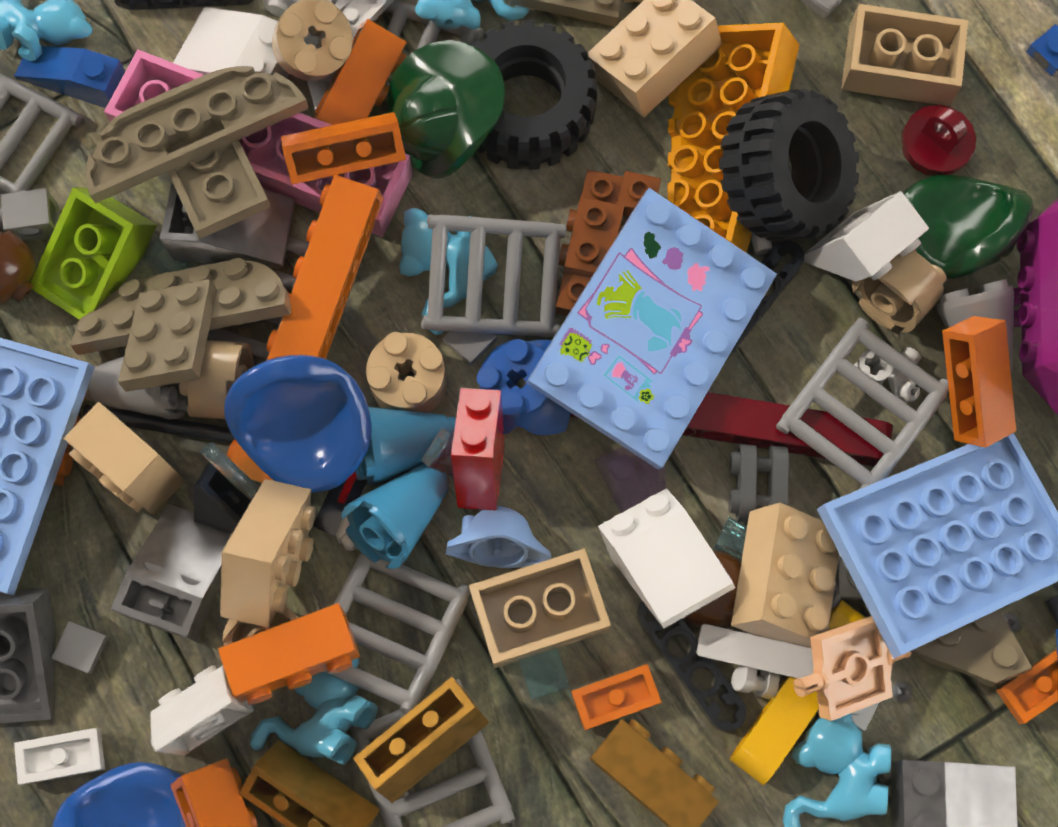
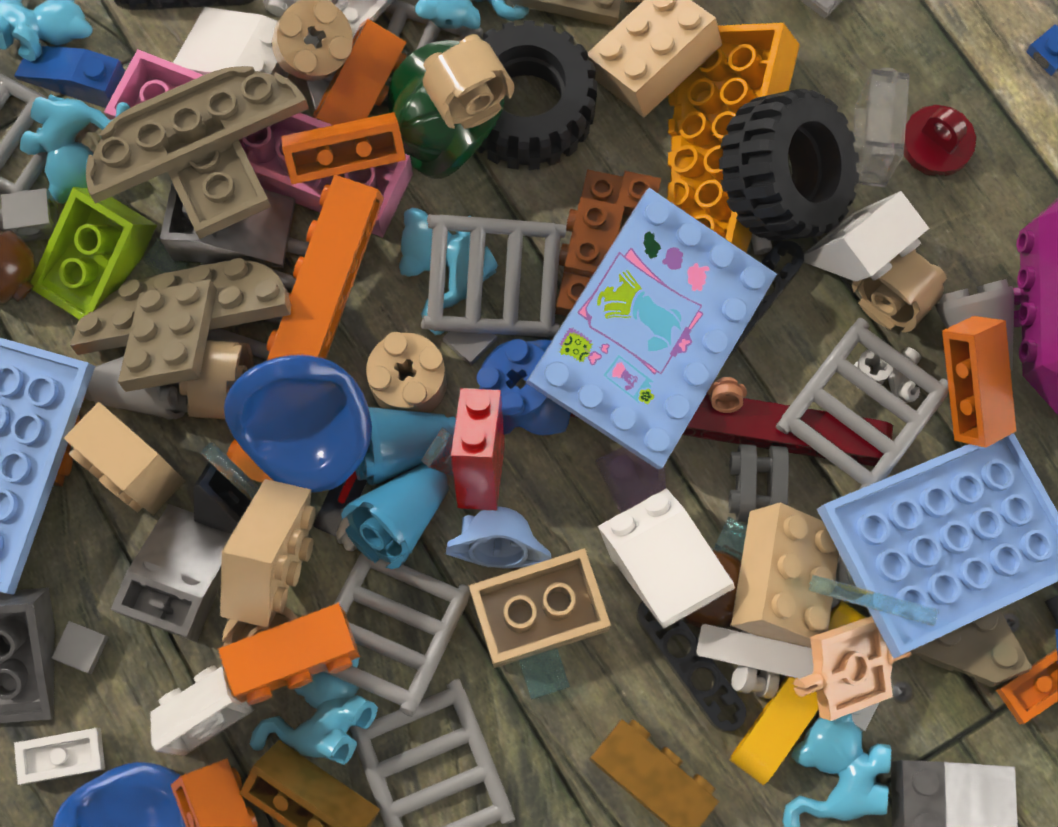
(61, 124): none -> medium azure animal
(171, 426): black bar -> none
(421, 740): pearl gold brick -> none
(467, 82): none -> tan brick
(616, 697): orange plate -> none
(727, 394): none -> nougat plate
(873, 600): none -> clear light blue bar
(880, 125): none -> clear window
(905, 55): tan brick -> none
(968, 221): dark green piece -> none

